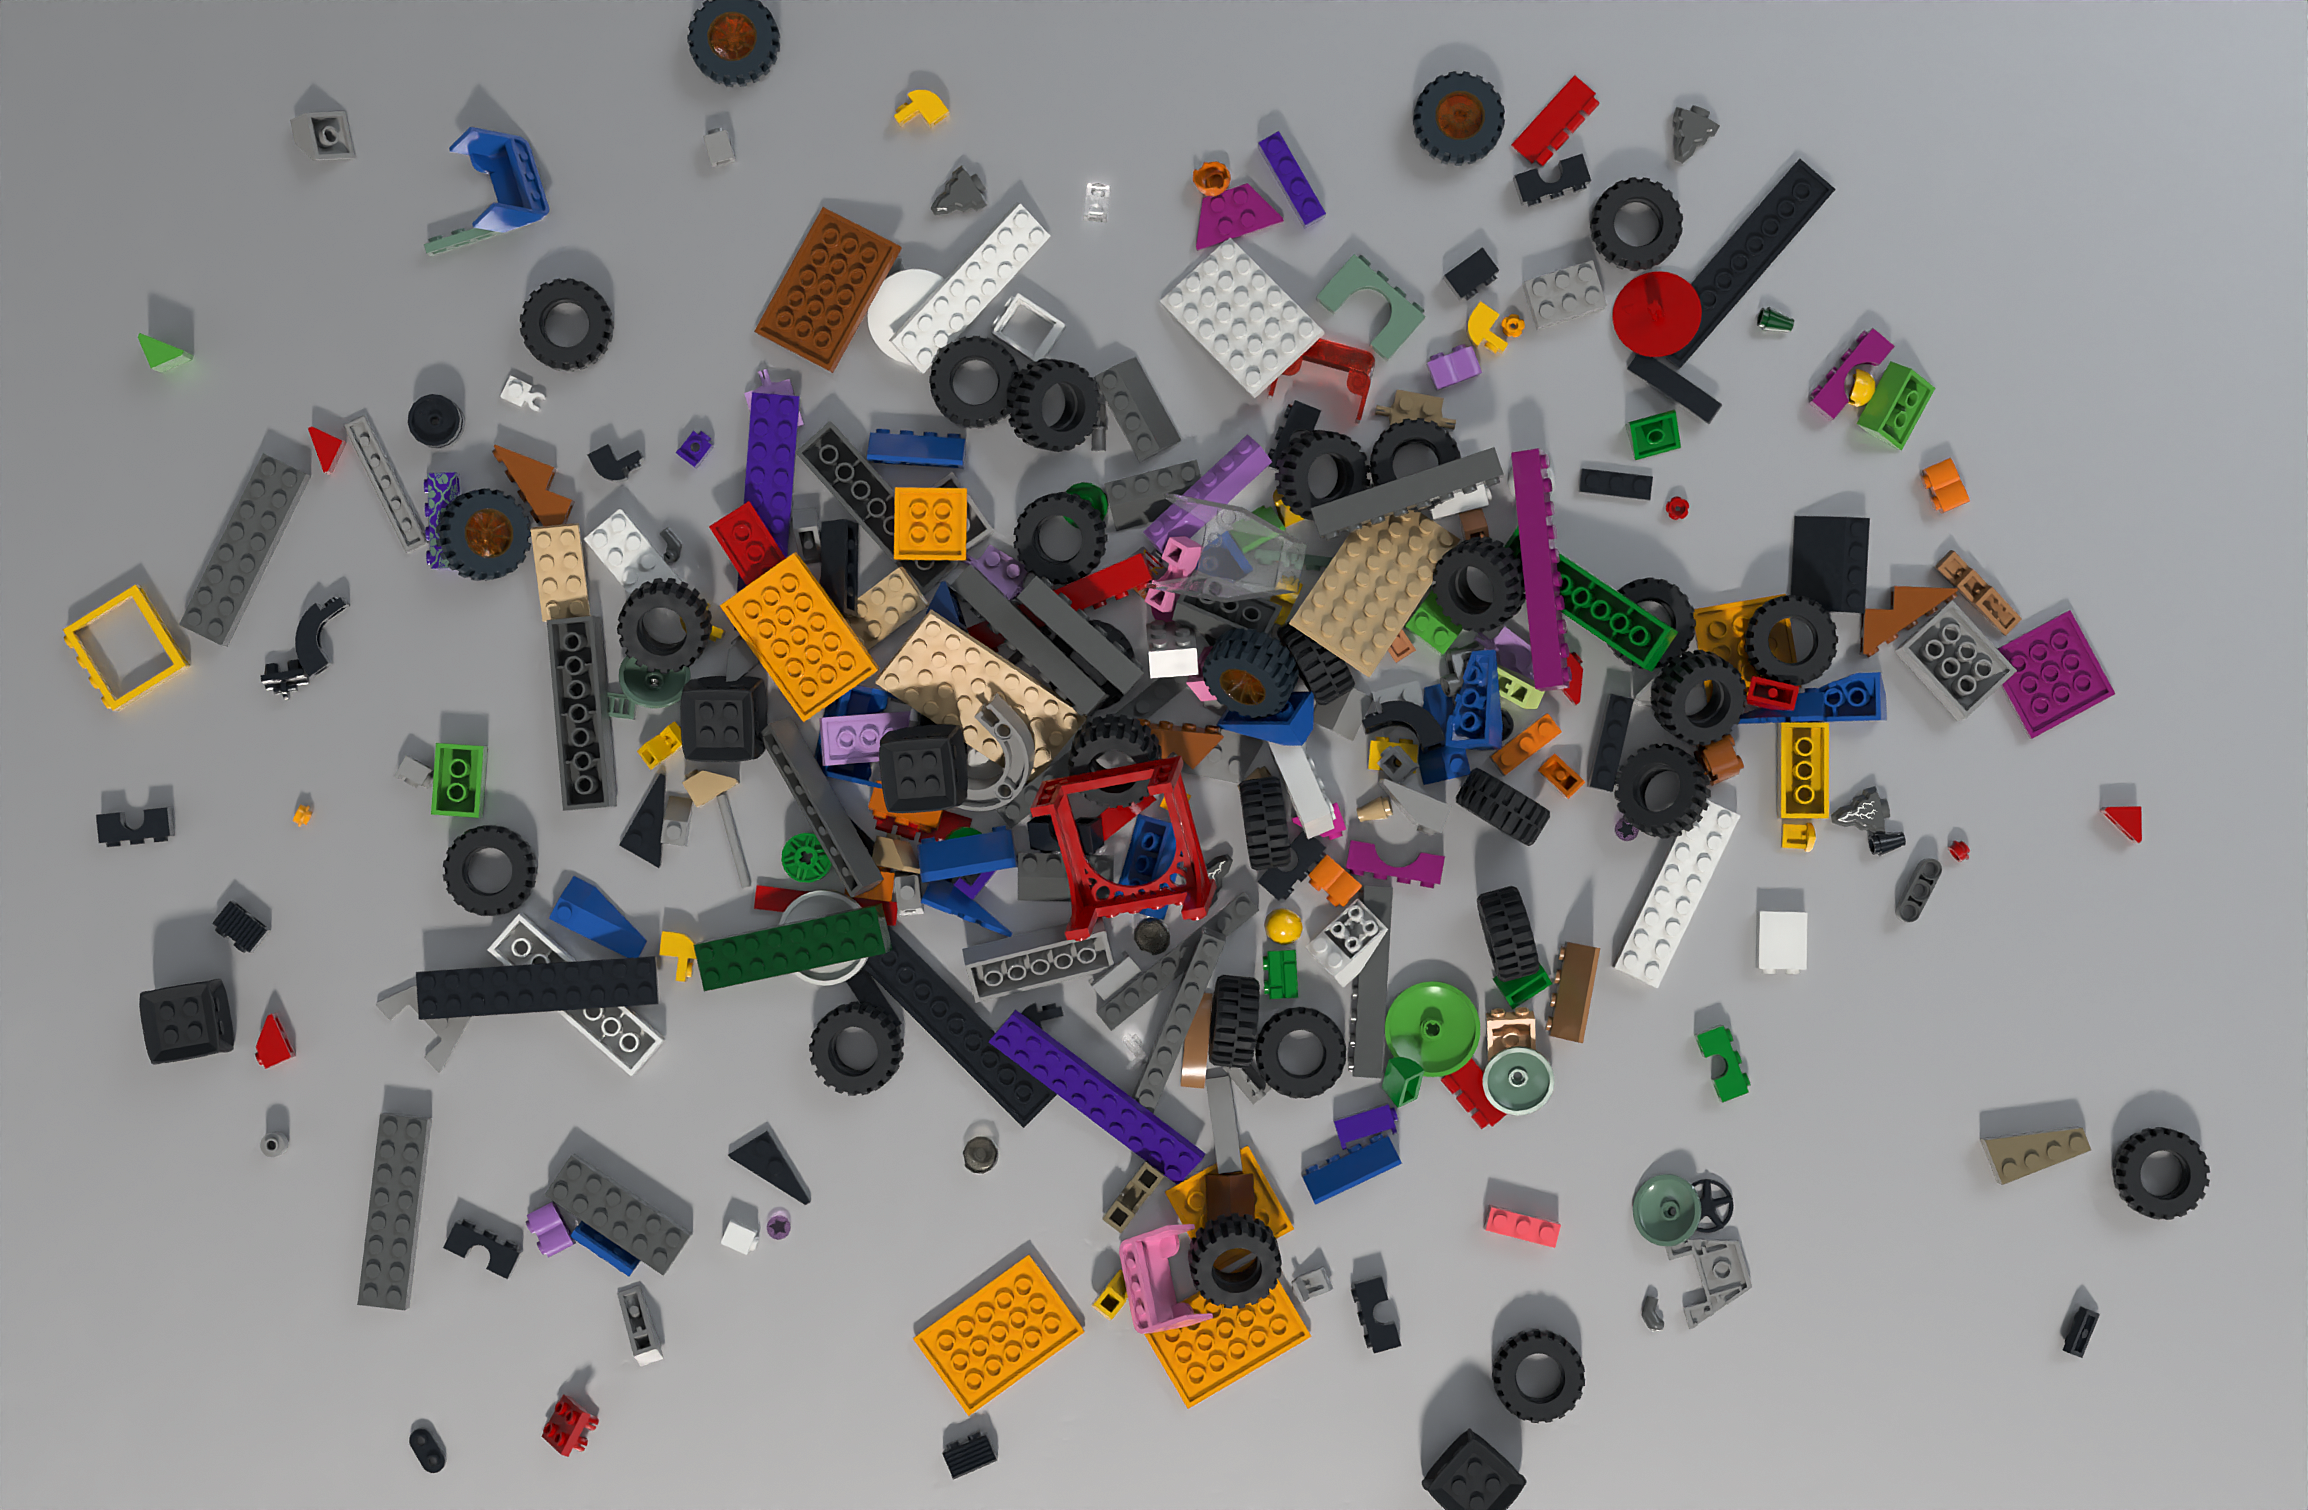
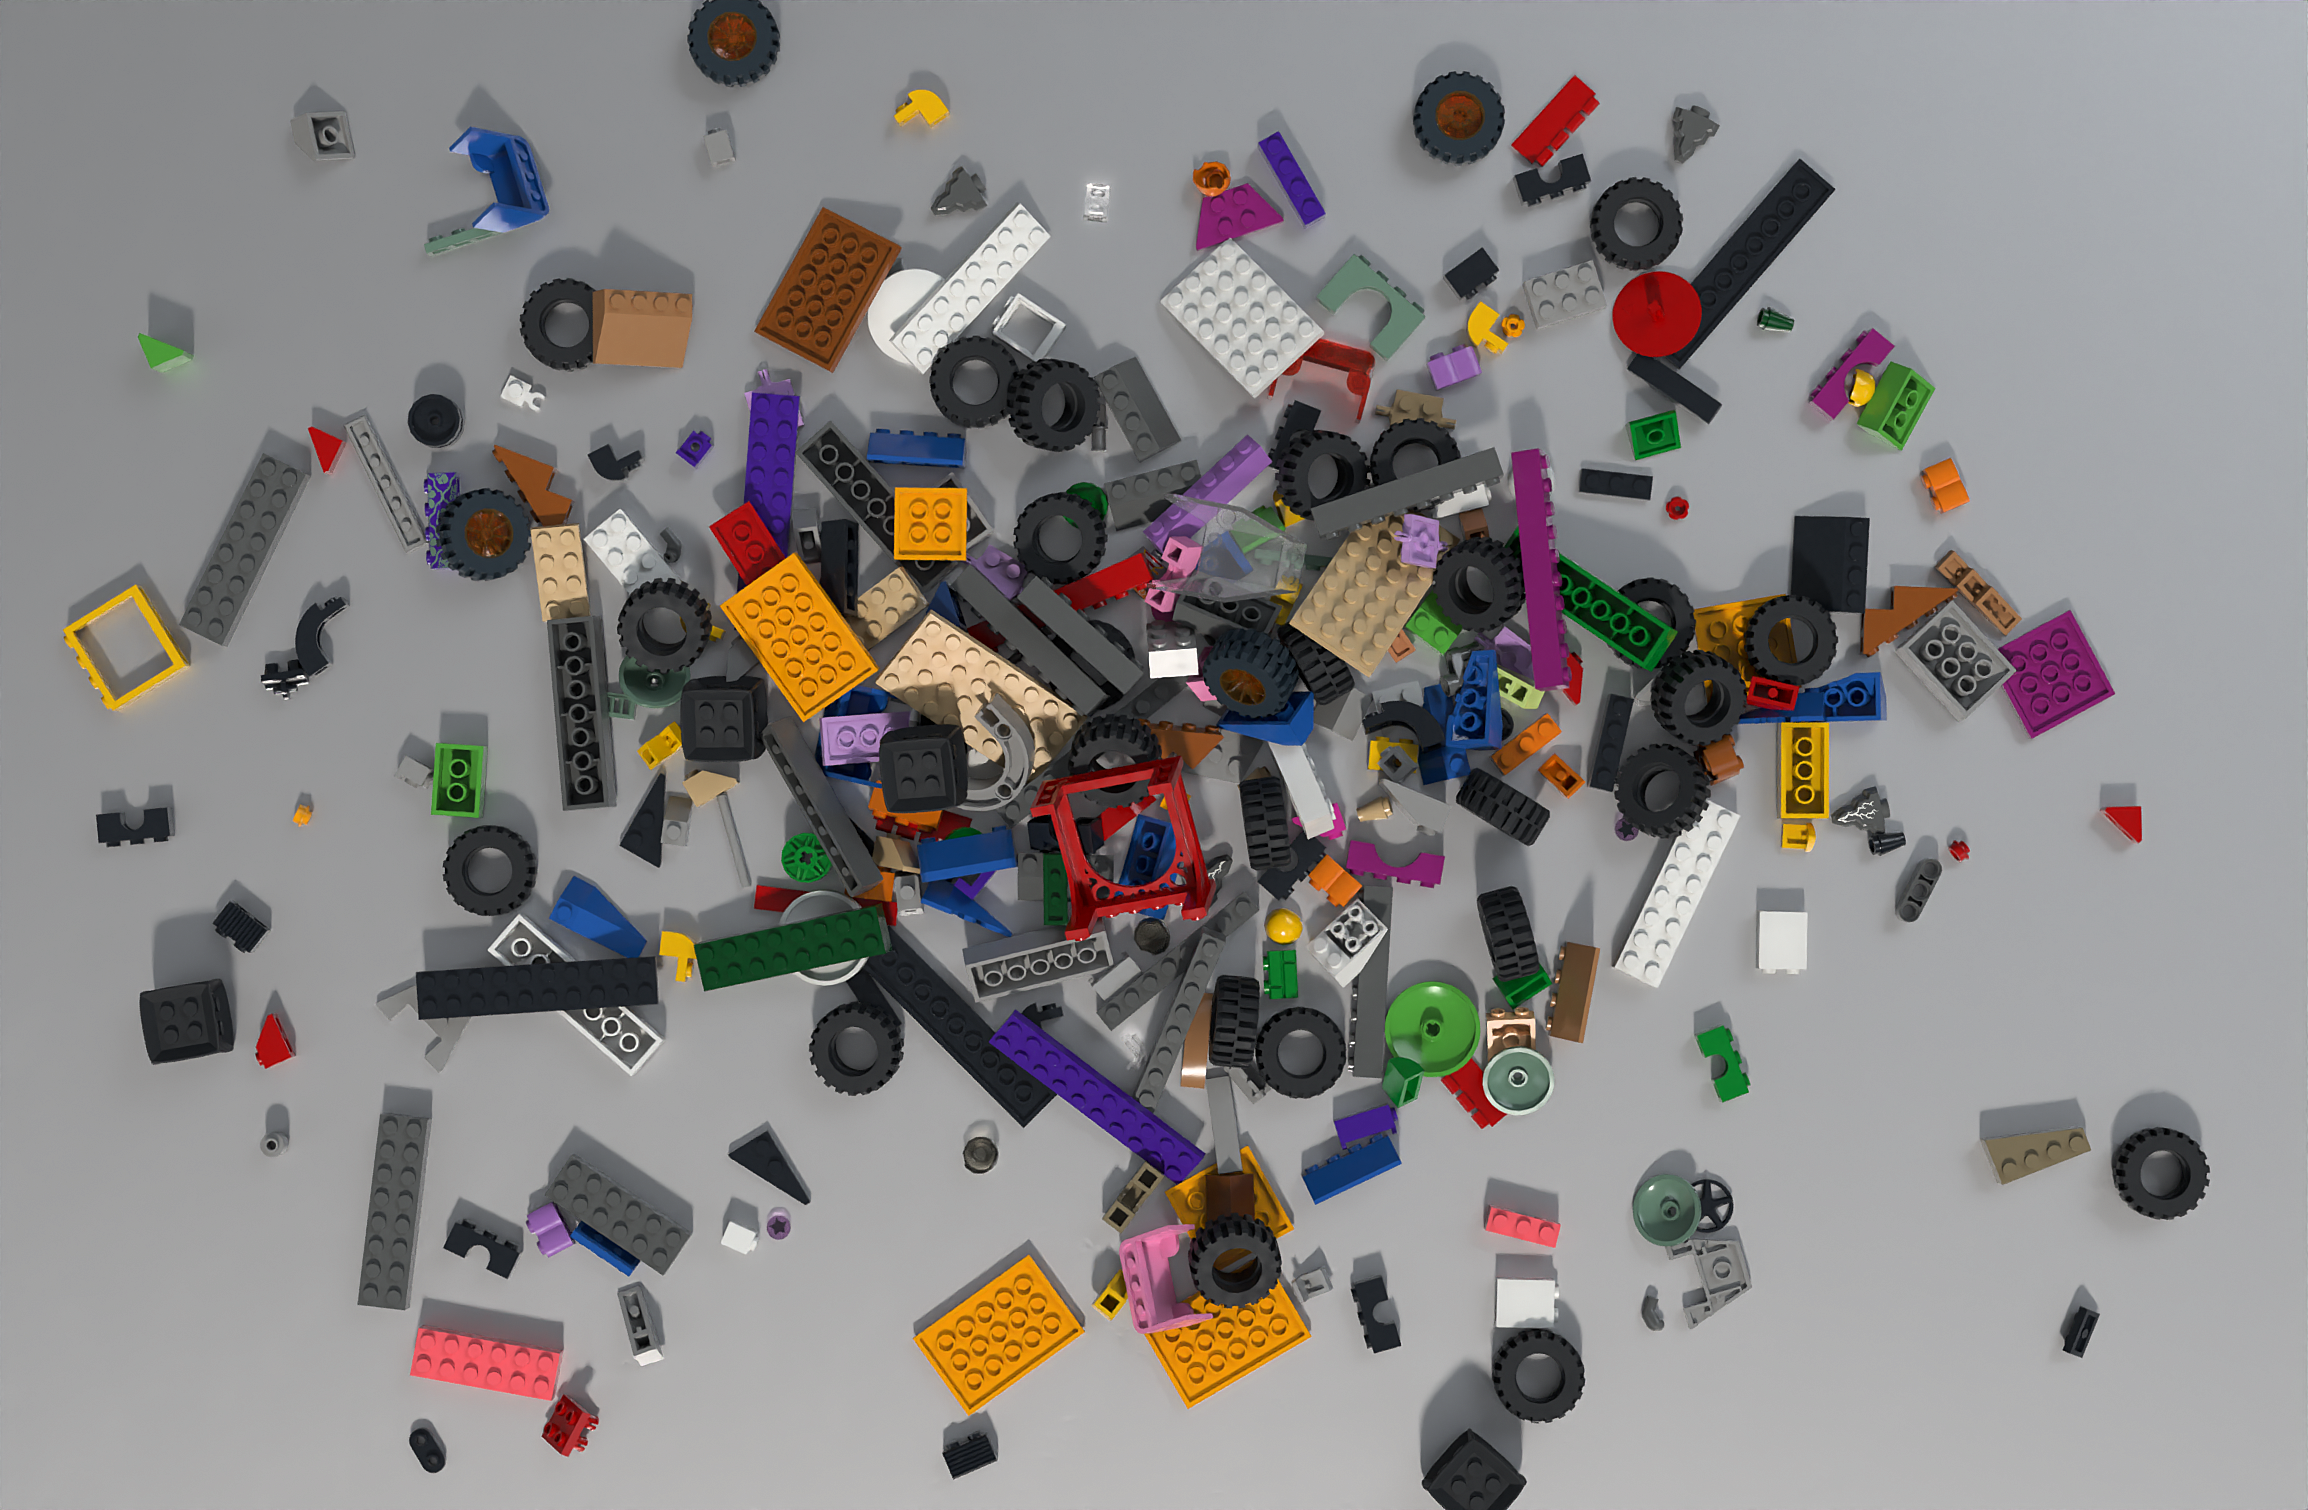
(486, 1362): none -> coral brick
(640, 327): none -> medium nougat slope
(1055, 890): none -> dark green tile
(1420, 541): none -> lavender plate
(1526, 1302): none -> white brick

